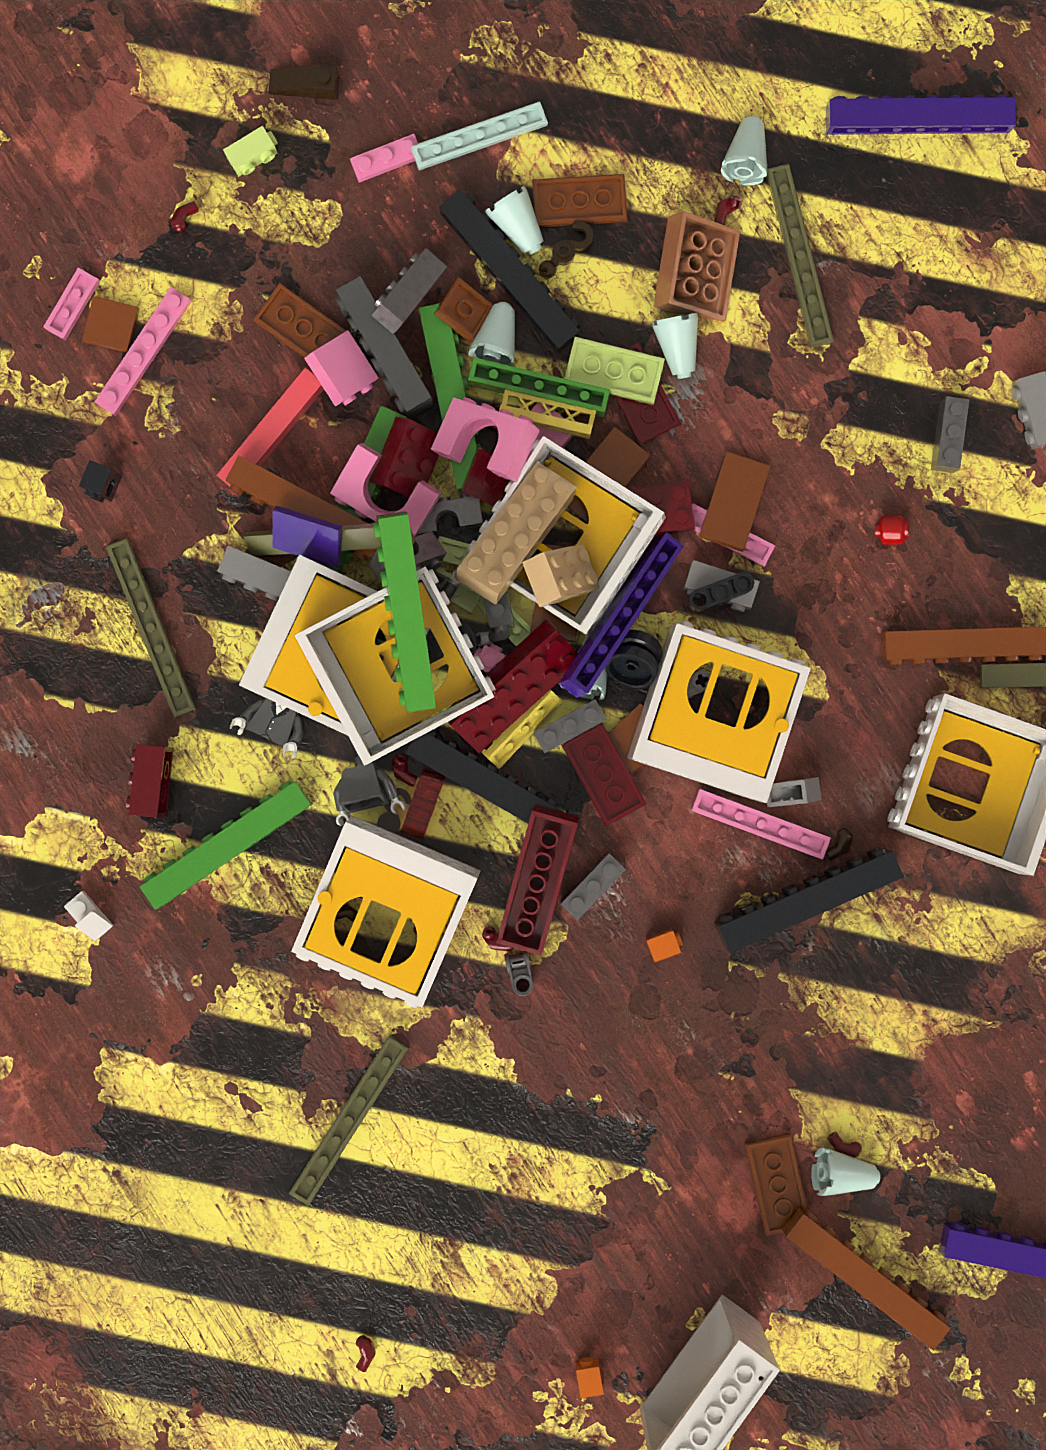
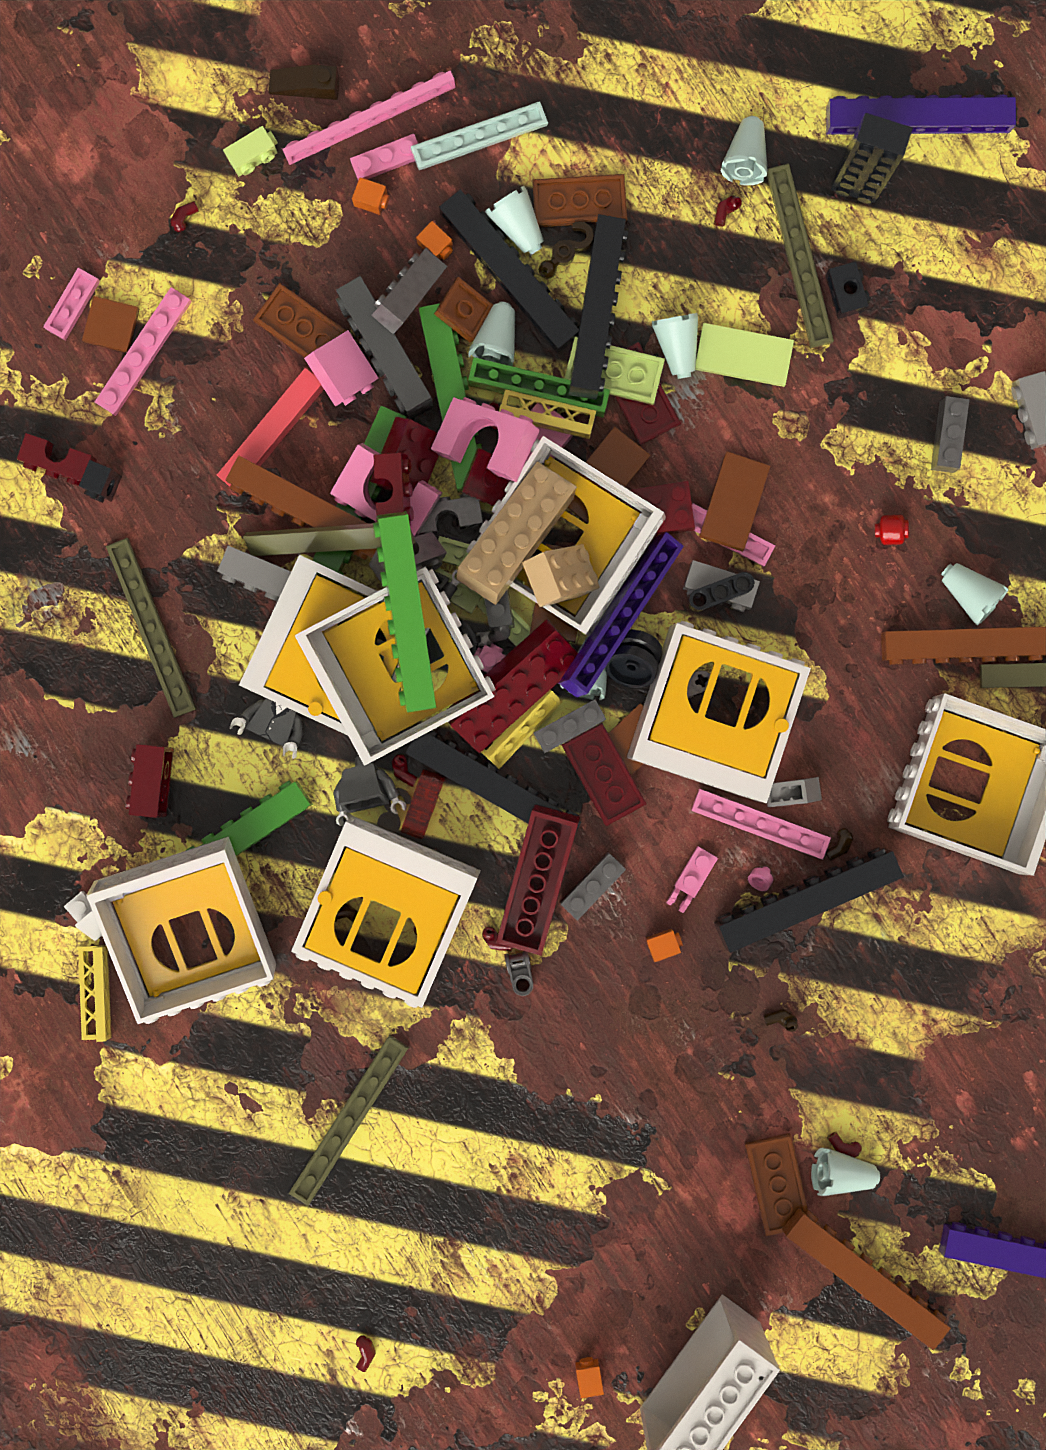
(37, 454): none -> dark red arch
(100, 992): none -> light yellow fence
(168, 889): none -> door
(307, 536): dark purple tile -> none
(370, 196): none -> orange brick
(374, 115): none -> bright pink plate
(396, 469): none -> dark red arch
(435, 241): none -> orange brick
(597, 307): none -> black brick
(692, 877): none -> bright pink hinge
(696, 267): nougat slope -> none
(744, 354): none -> yellowish green tile
(760, 878): none -> bright pink tile
(782, 1017): none -> dark brown arm
(845, 303): none -> black brick
(871, 158): none -> black brick
(973, 591): none -> light aqua cone

